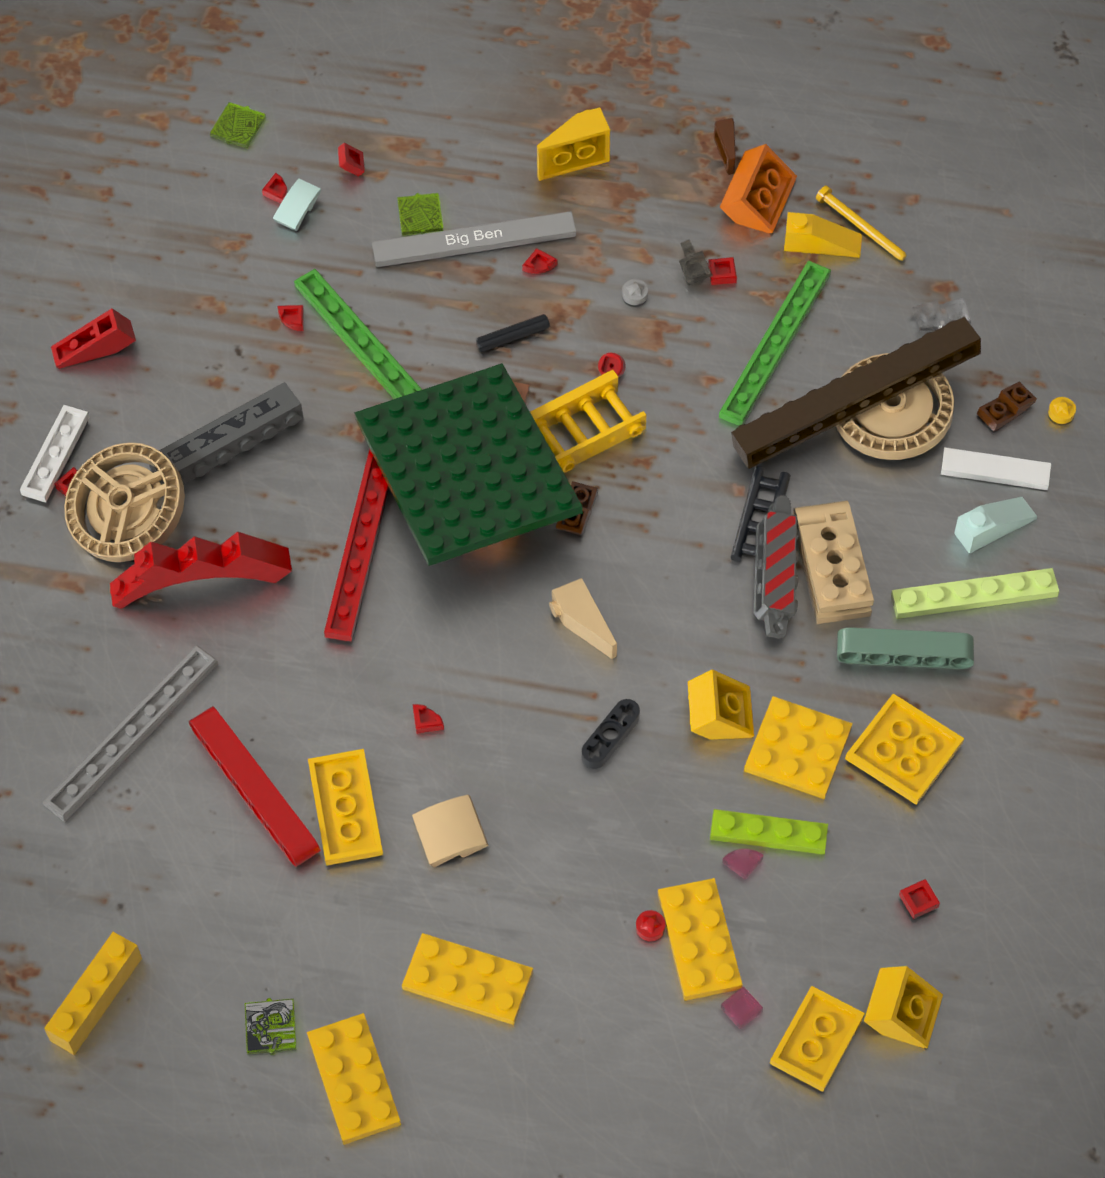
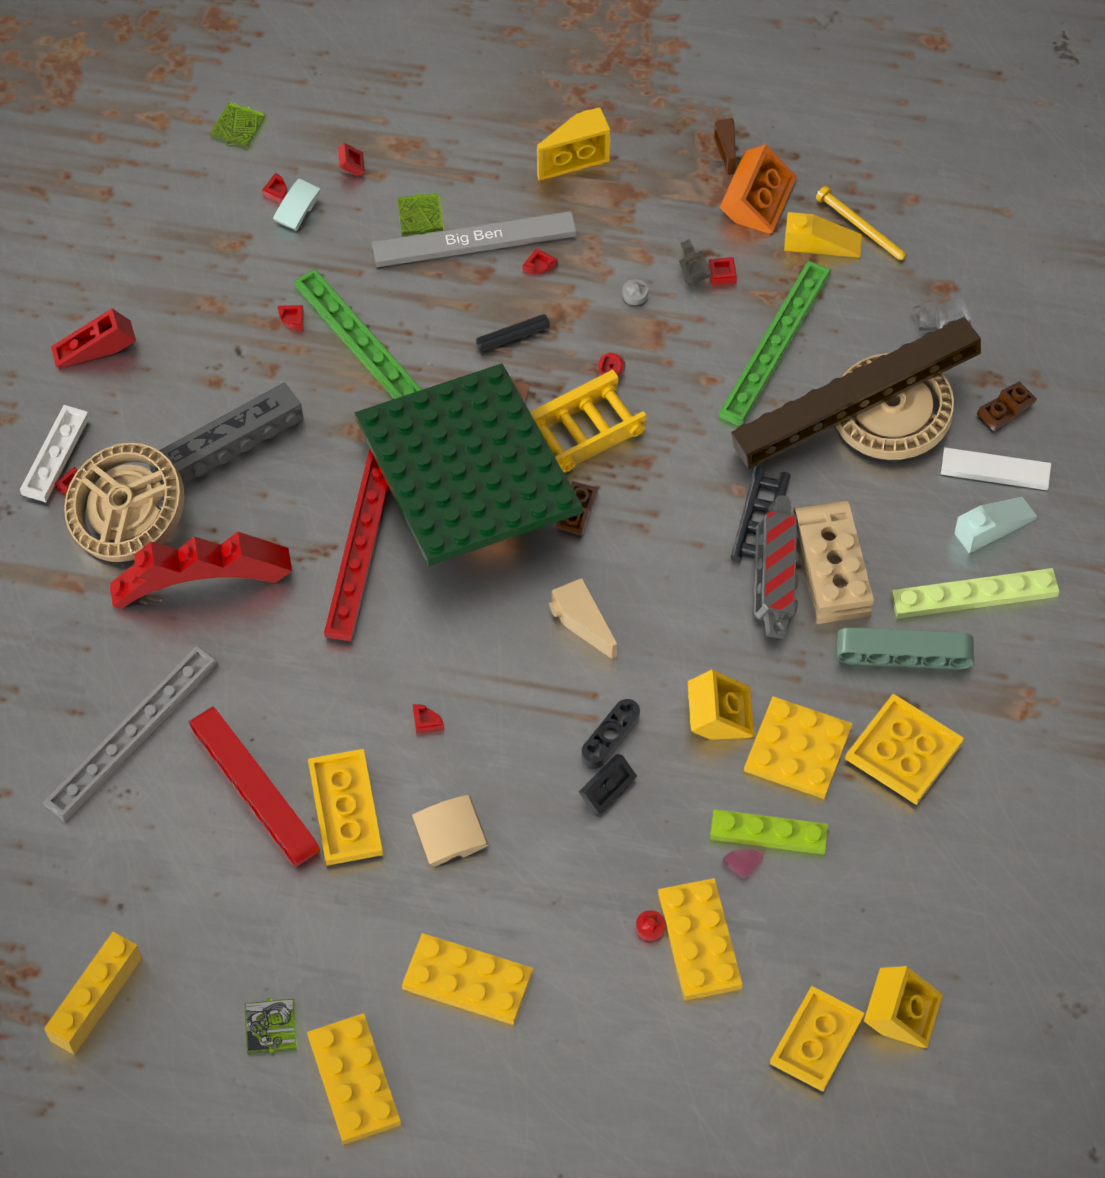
(607, 784): none -> black plate
(741, 1007): clear pink tile -> none
(919, 898): red plate -> none
(1062, 410): yellow tile -> none

